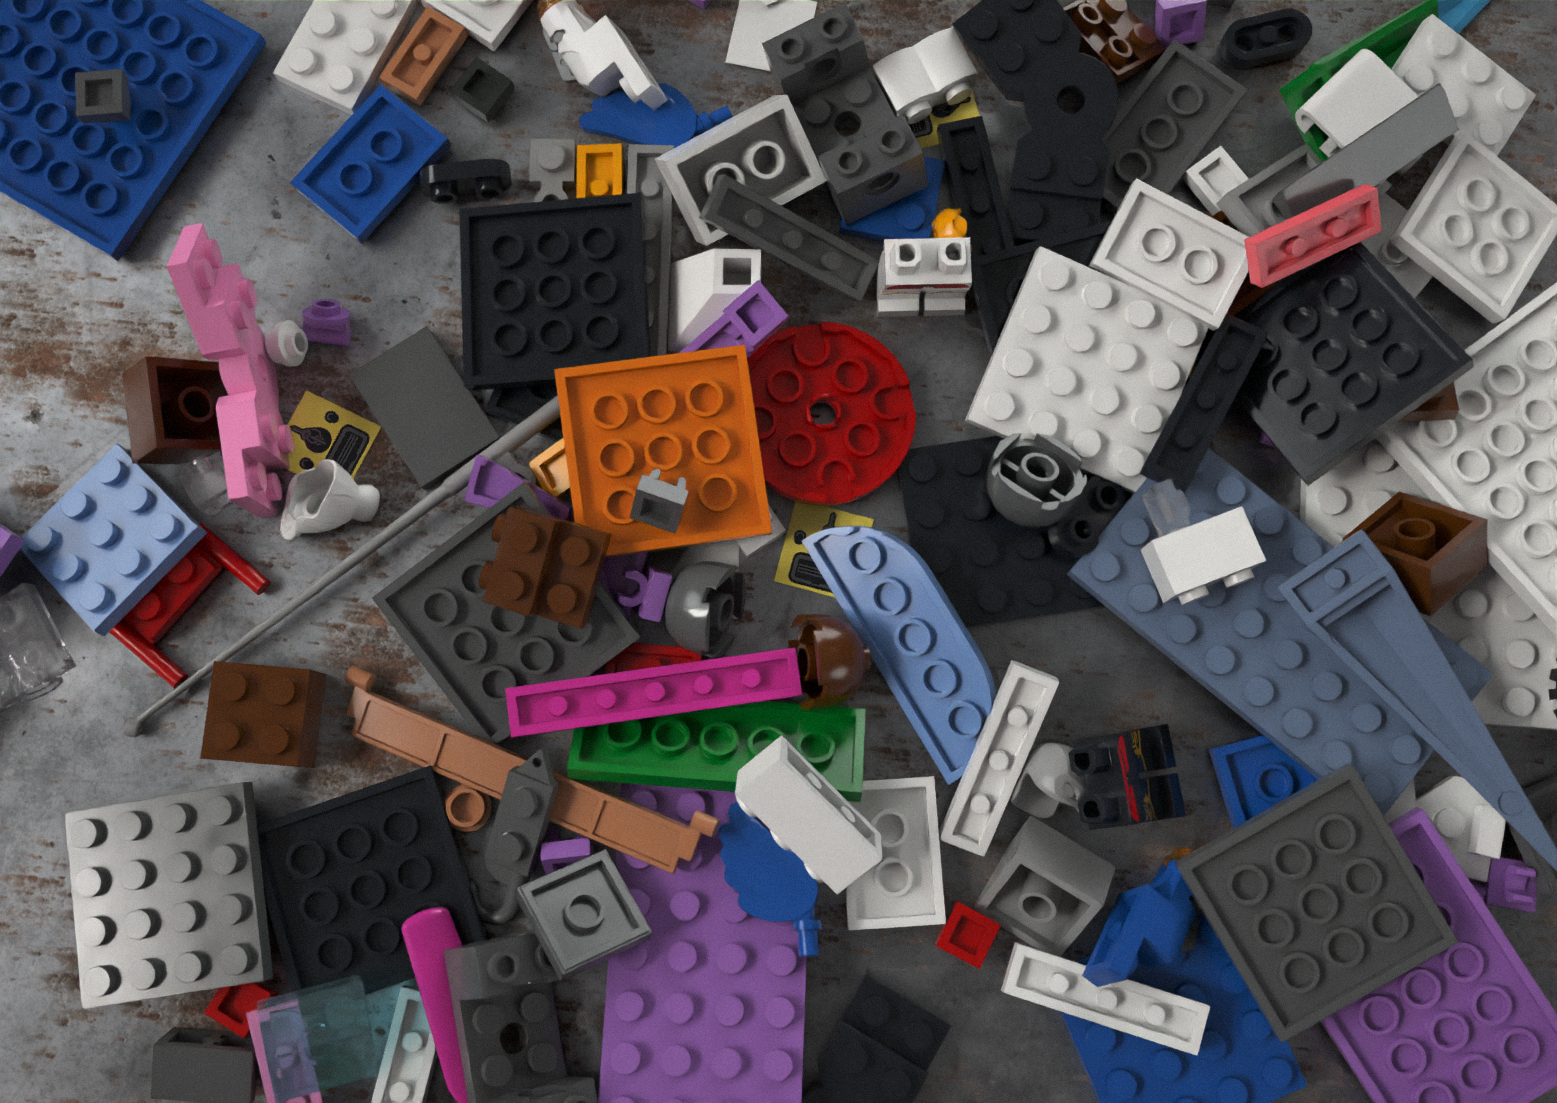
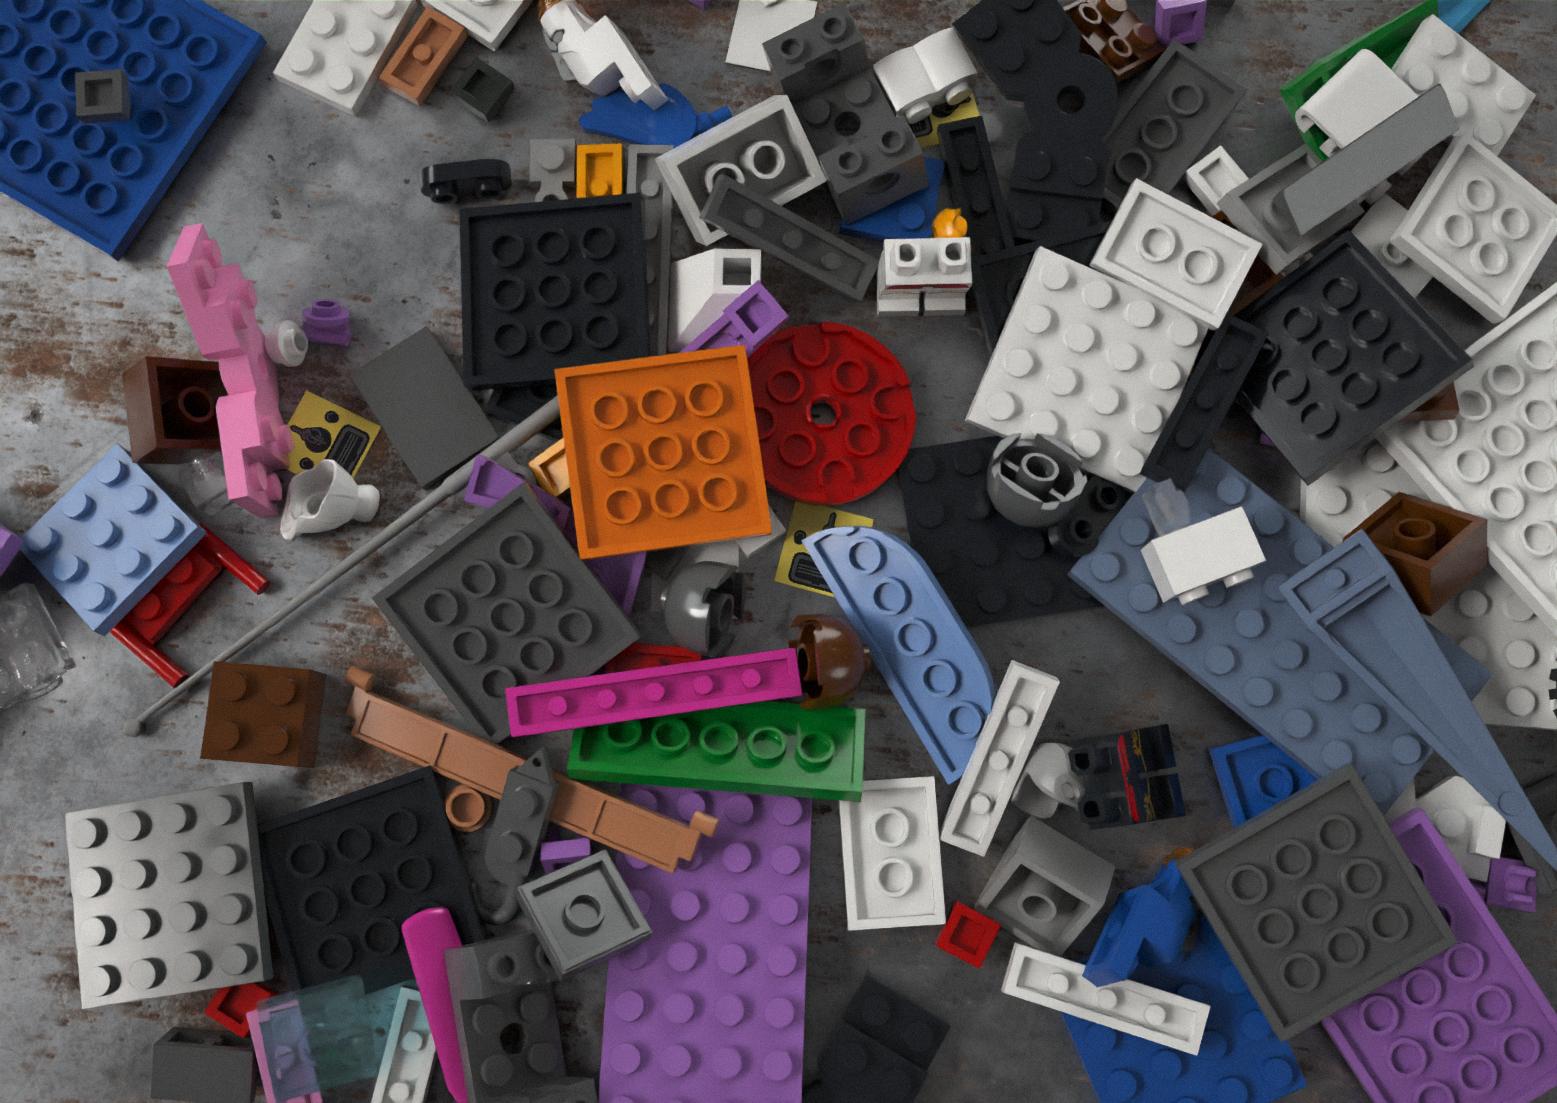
(370, 163): blue plate -> none
(544, 566): reddish brown plate -> none
(650, 593): medium lavender tile -> none
(659, 502): dark grey tile -> none
(769, 879): blue animal -> none
(808, 815): white brick -> none
(1262, 38): black plate -> none
(1313, 235): coral plate -> none

